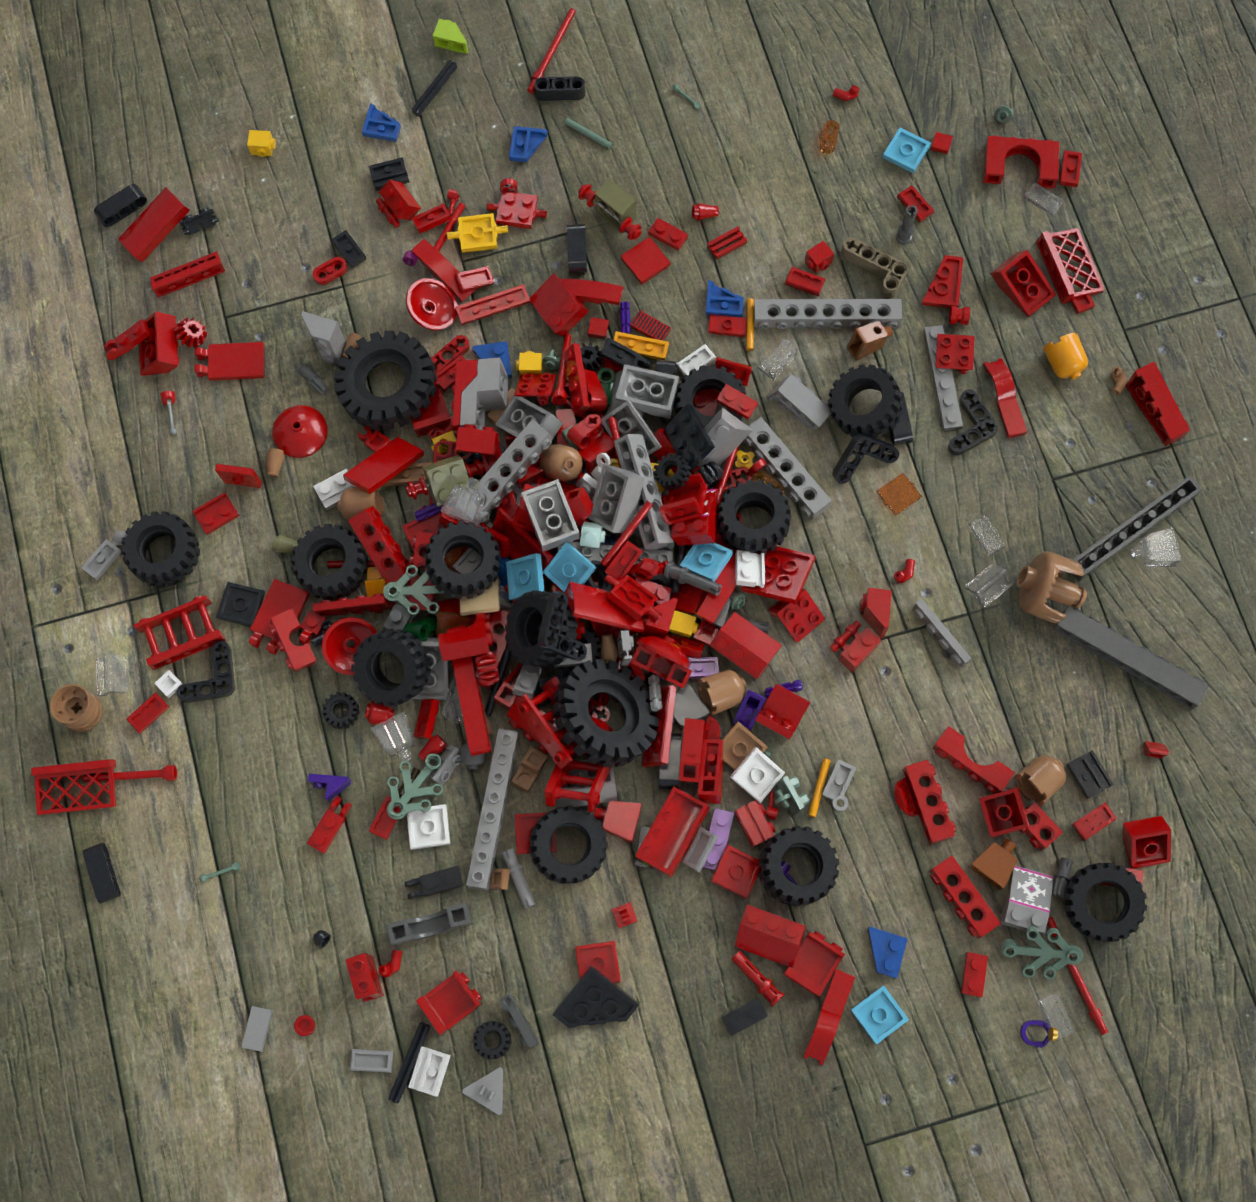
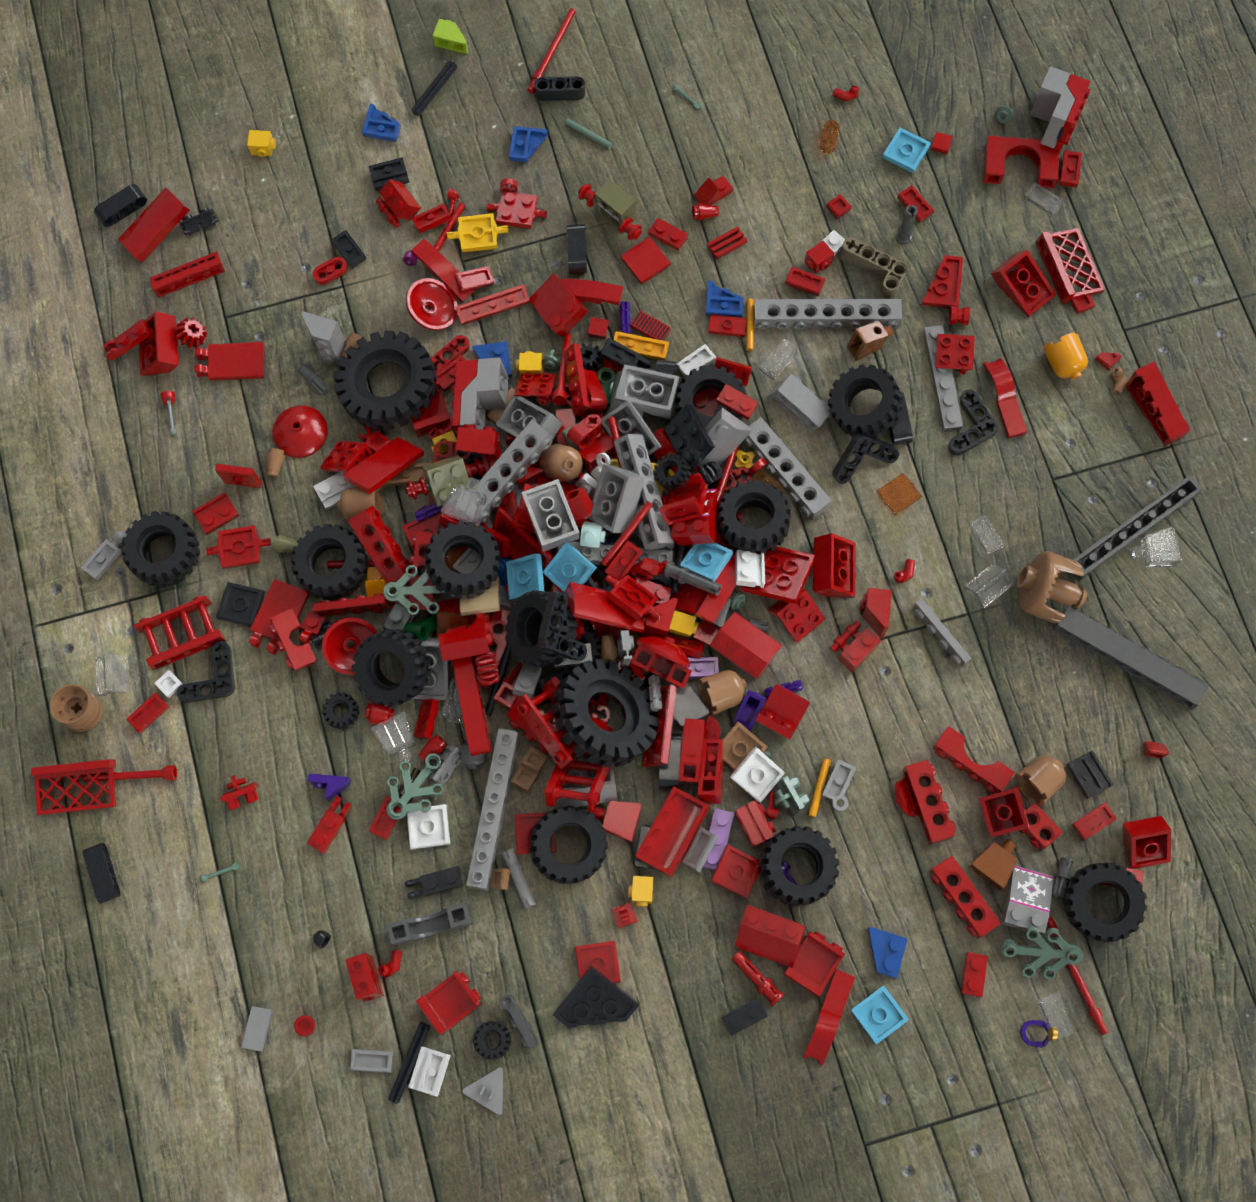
(238, 547): none -> red plate
(248, 791): none -> red hips
(346, 456): none -> red bracket
(641, 890): none -> yellow brick
(713, 191): none -> red slope
(834, 241): none -> white plate
(834, 566): none -> red slope
(838, 206): none -> red tile
(1060, 104): none -> light grey piece
(1108, 359): none -> red tile

